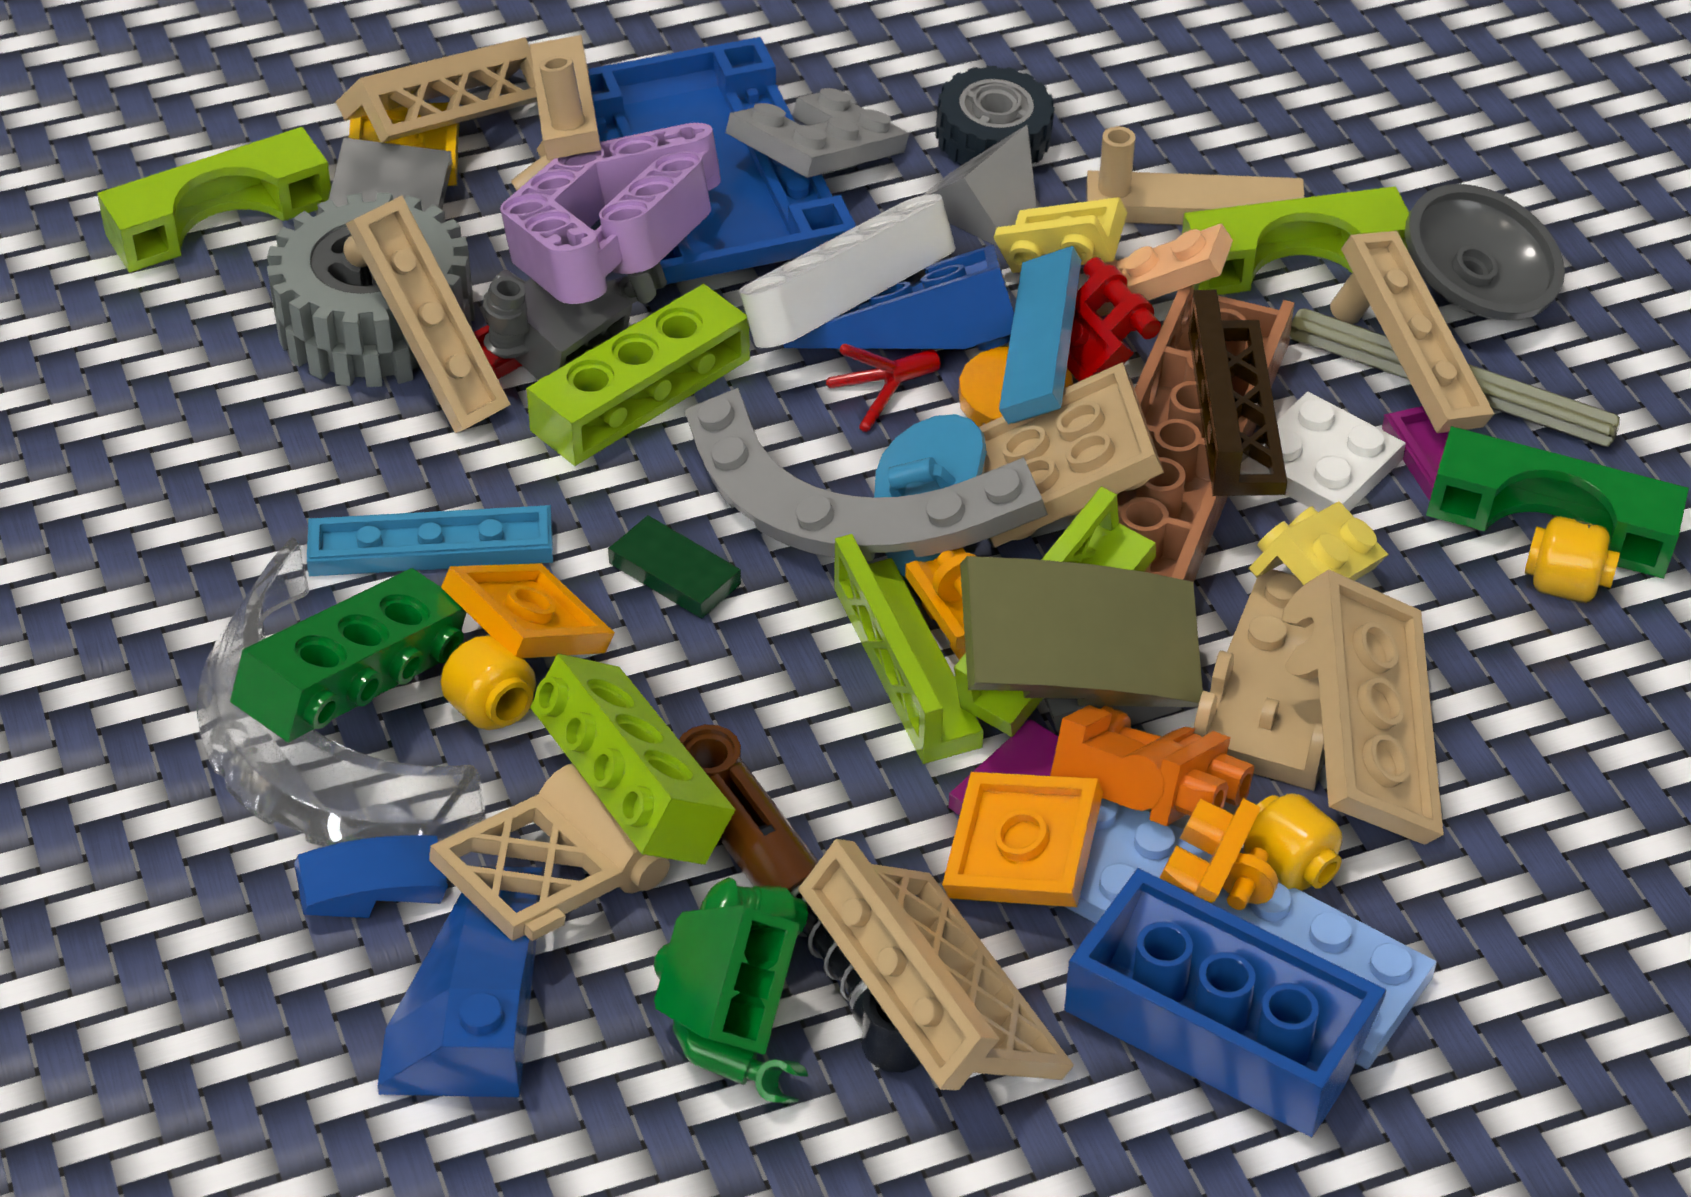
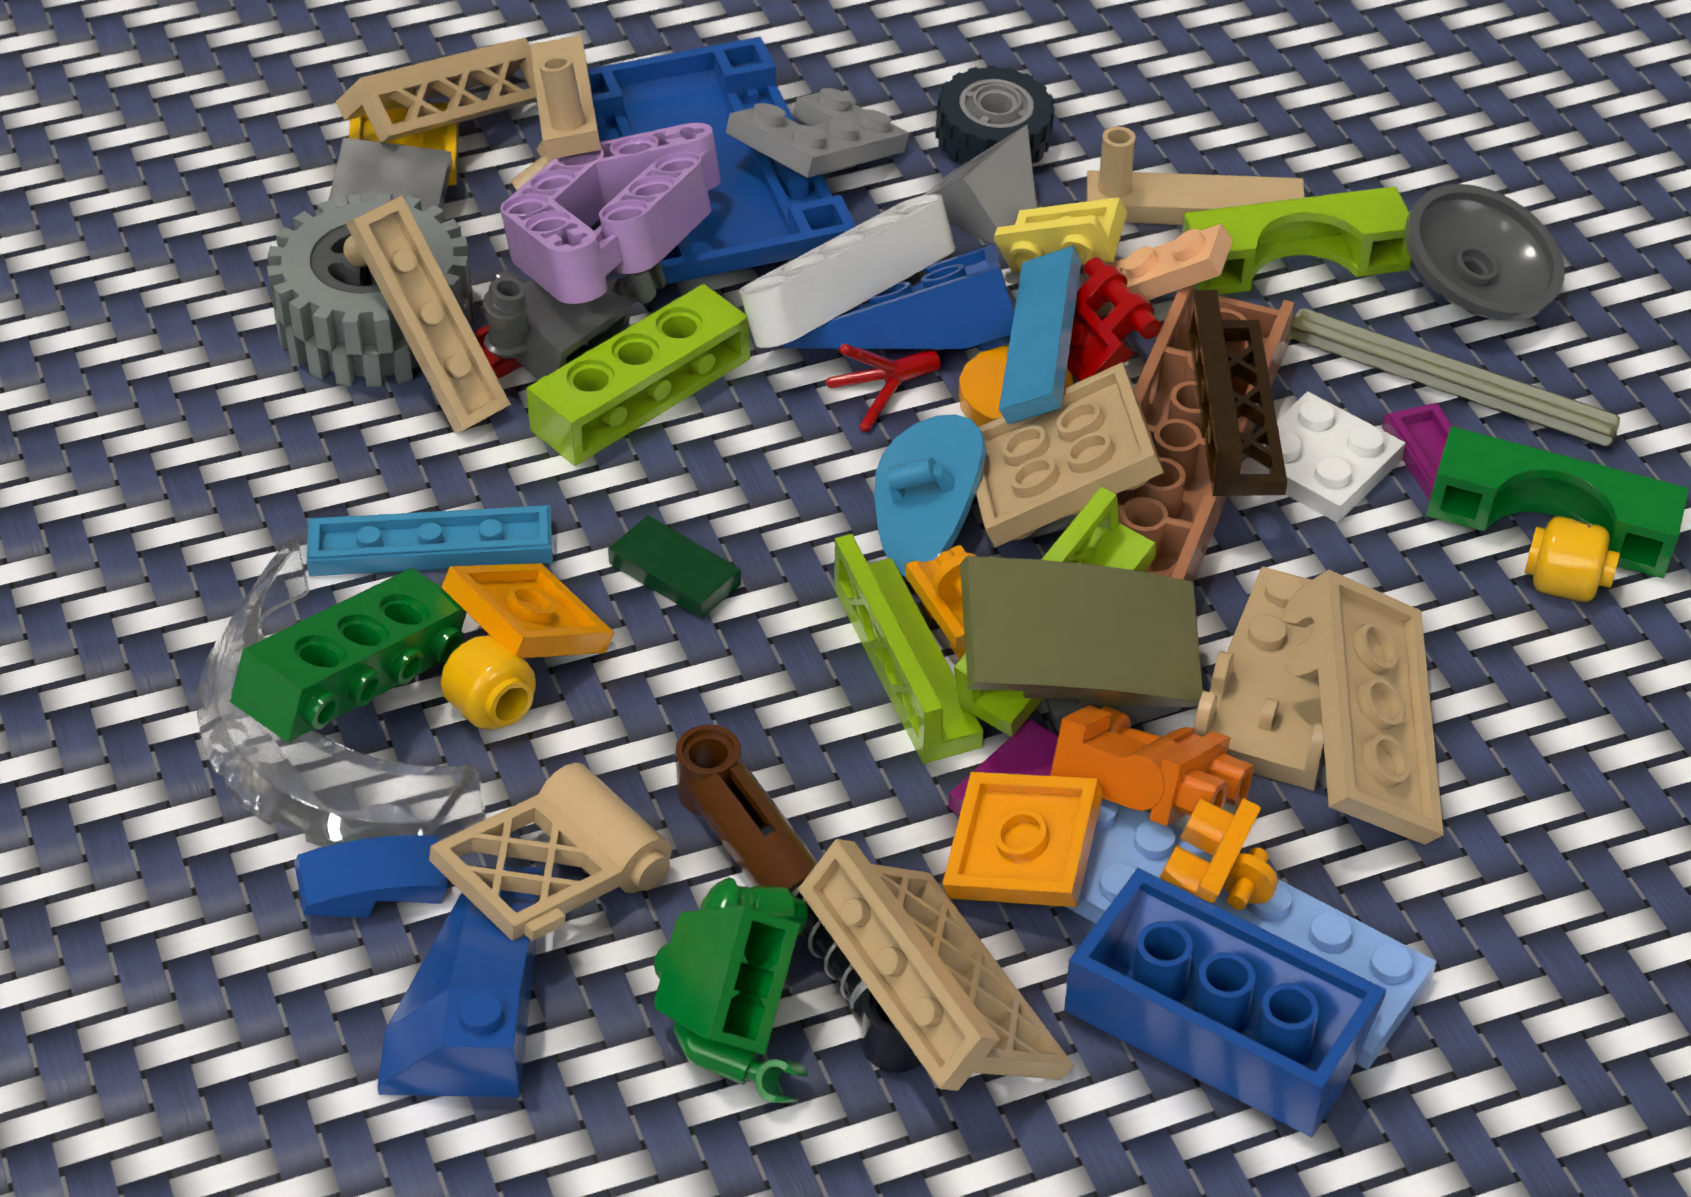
(155, 213): lime arch -> none
(632, 760): lime brick -> none
(814, 517): light grey plate -> none
(1299, 841): yellow head -> none
(1319, 543): light yellow bracket -> none
(1414, 326): tan piece -> none

